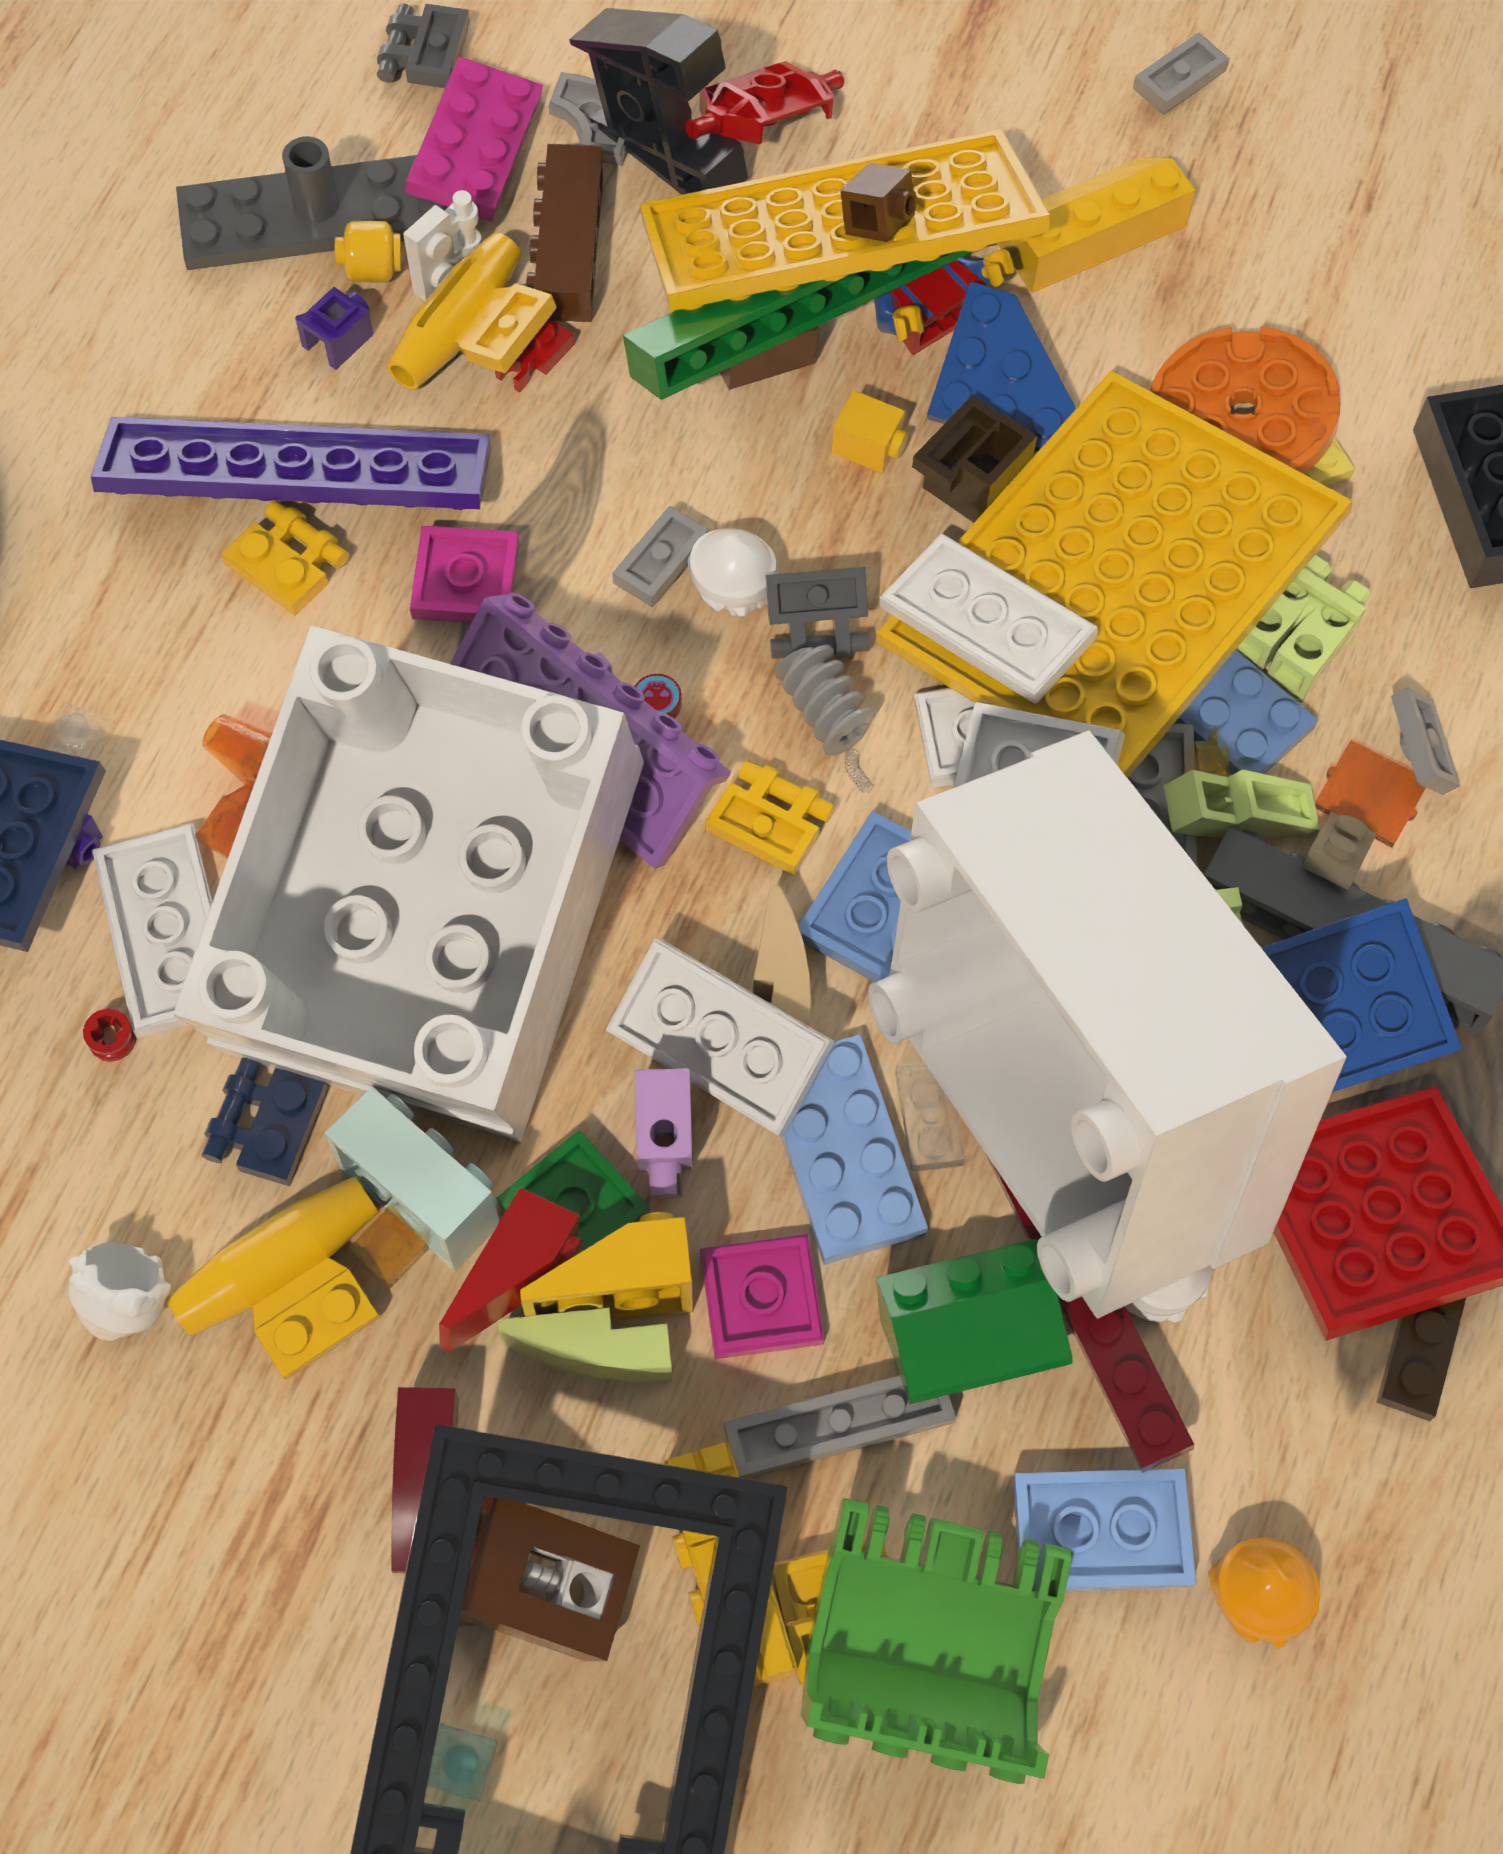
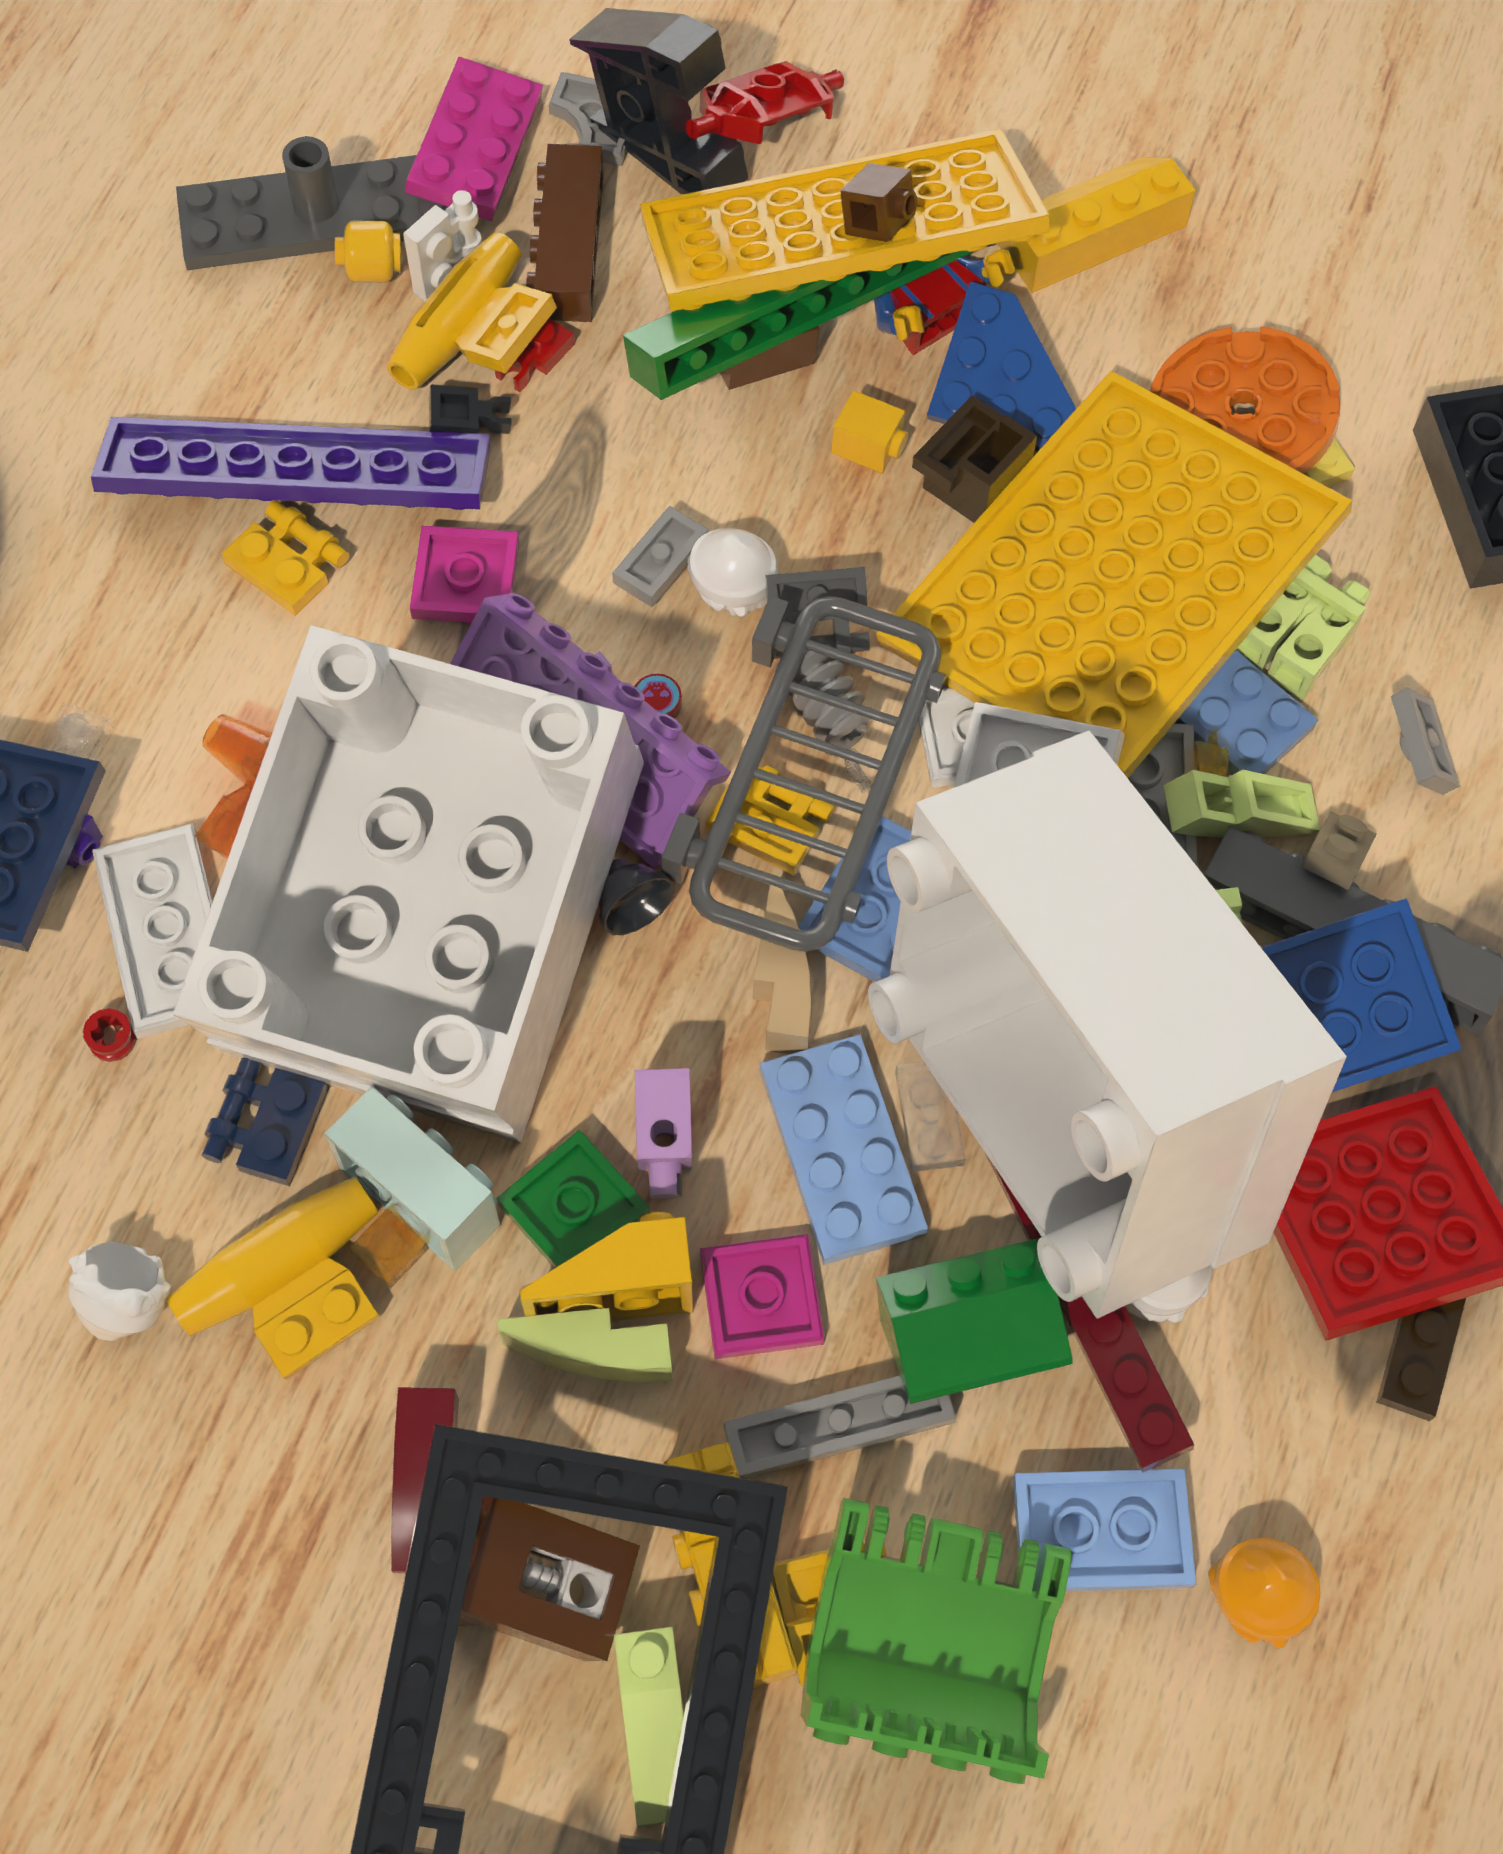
(339, 322): dark purple window -> none
(436, 45): dark grey plate -> none
(460, 411): none -> black plate
(461, 1762): clear light blue plate -> none
(524, 1246): red slope -> none
(633, 897): none -> black piece
(650, 1716): none -> yellowish green slope
(722, 1032): white tile -> none
(777, 634): none -> dark grey bar
(989, 618): white tile -> none
(1180, 73): light grey plate -> none
(1371, 791): clear orange piece -> none

